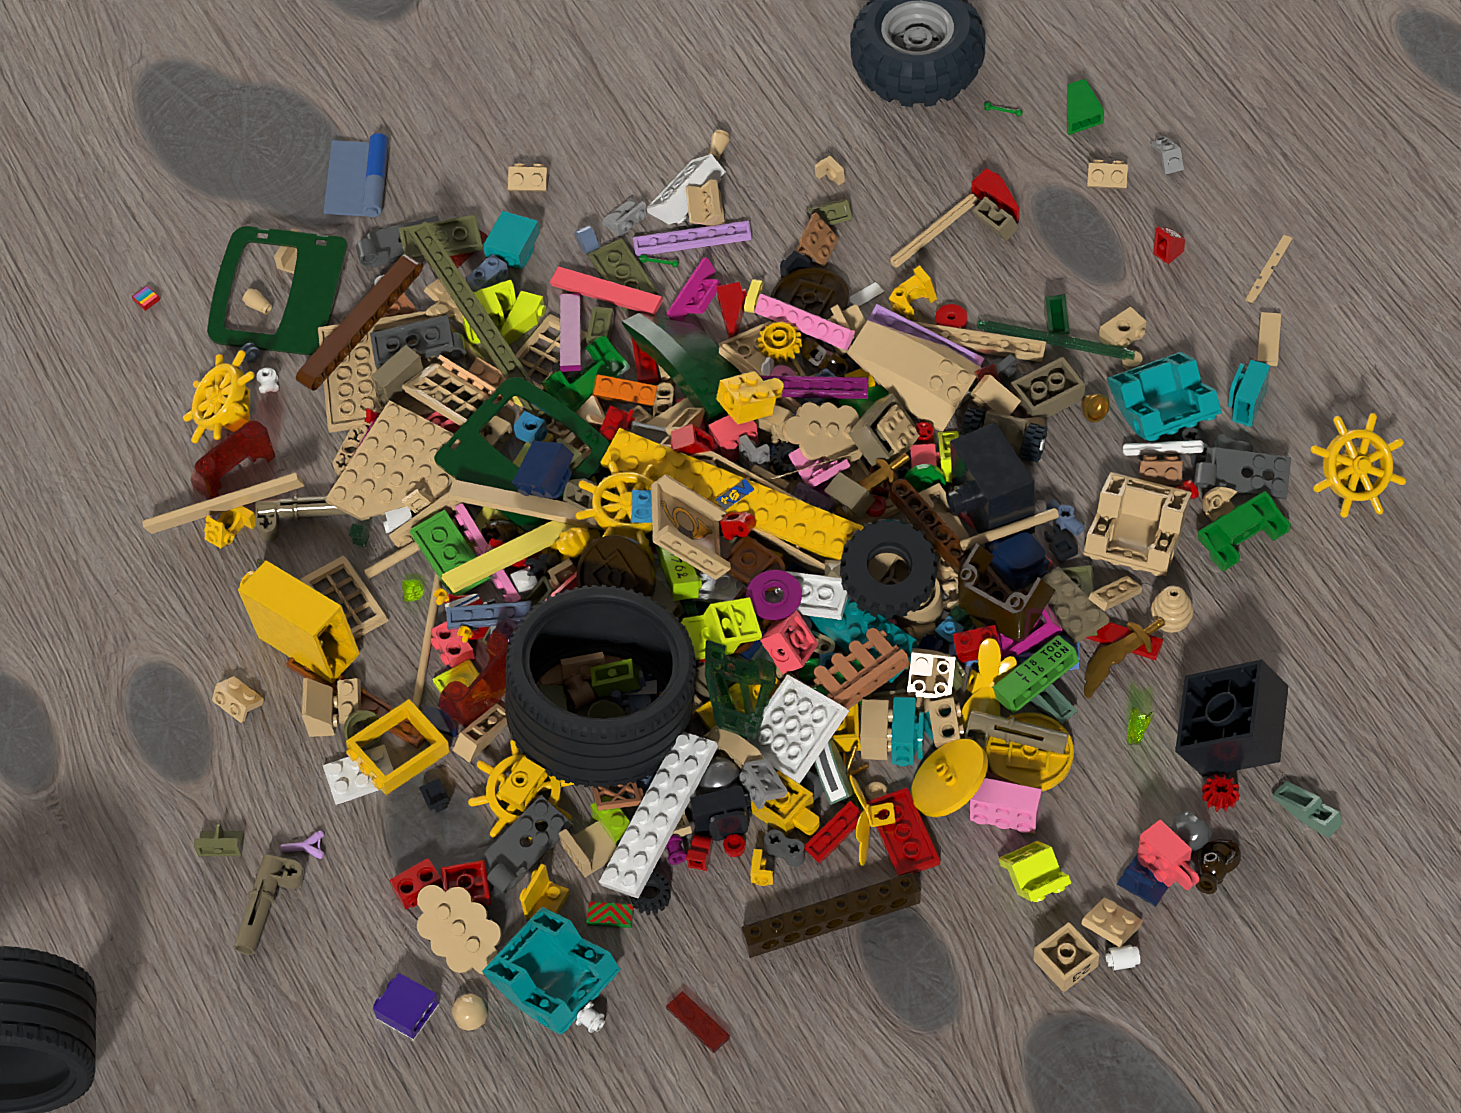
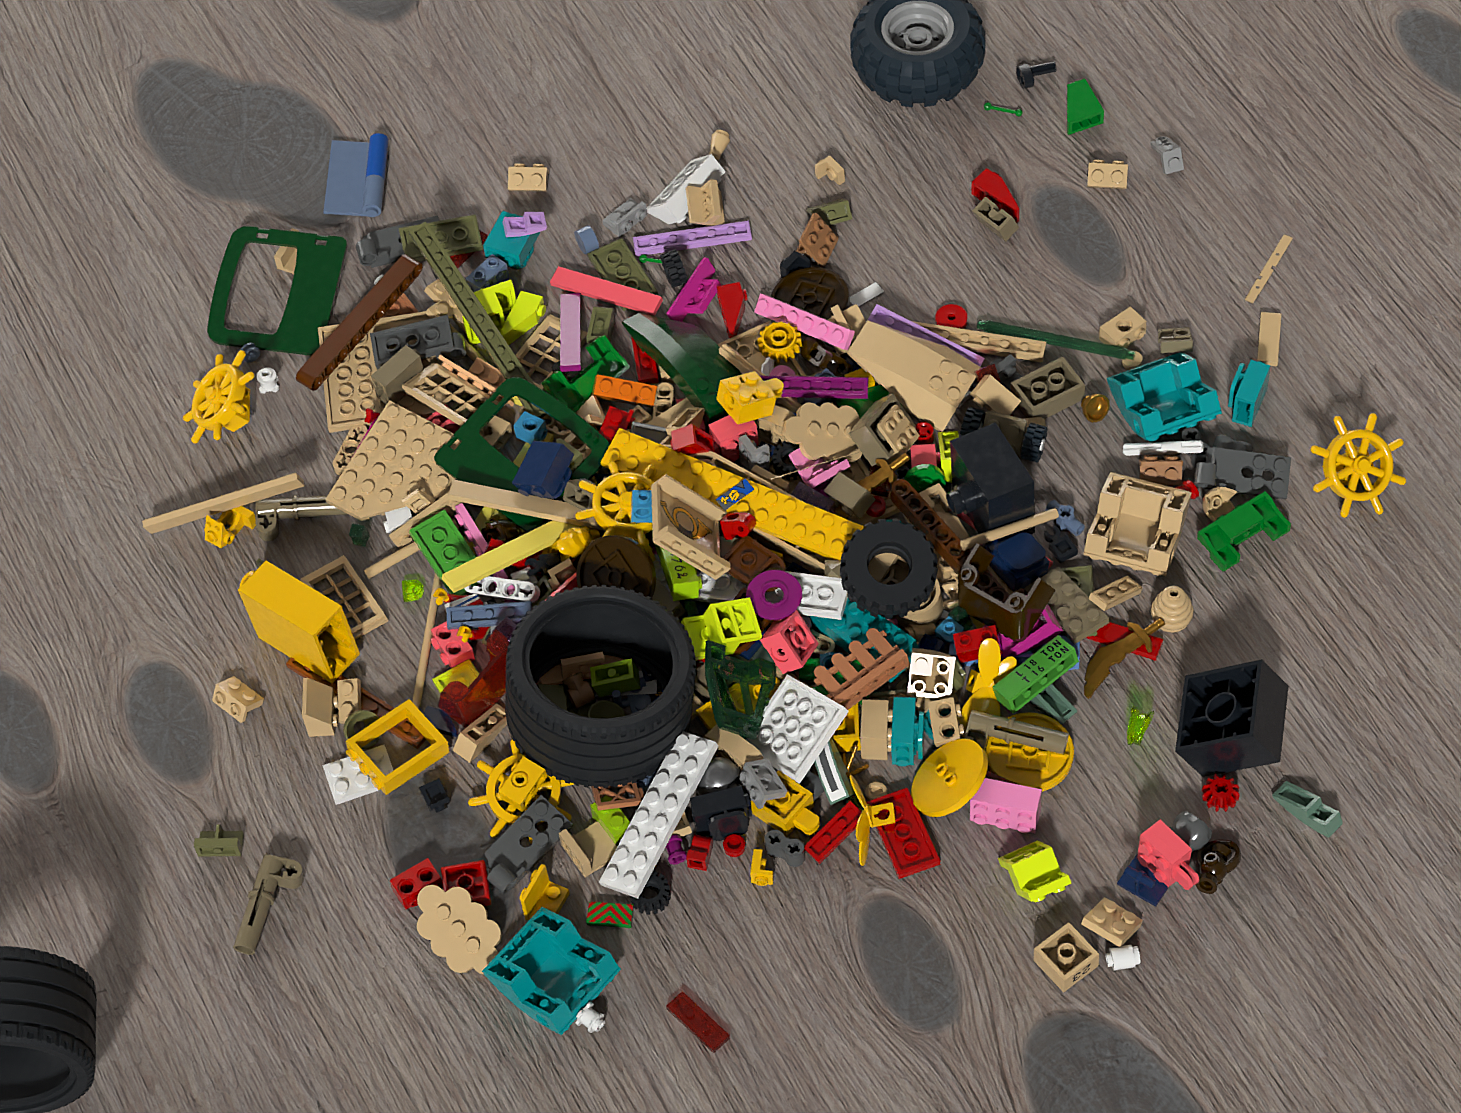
(146, 298): tile -> none
(248, 441): clear red windscreen -> none
(257, 301): tan cone -> none
(306, 845): lavender piece -> none
(405, 1006): dark purple piece -> none
(469, 1012): tan hair -> none
(501, 589): none -> white beam
(528, 224): none -> lavender slope
(674, 268): none -> black tyre
(753, 294): light yellow beam -> none
(830, 915): dark brown brick -> none
(913, 288): yellow tile -> none
(933, 230): tan axle -> none
(1025, 73): none -> black piece
(1056, 314): dark green slope -> none
(1168, 244): red slope -> none
(1175, 340): none -> dark tan brick

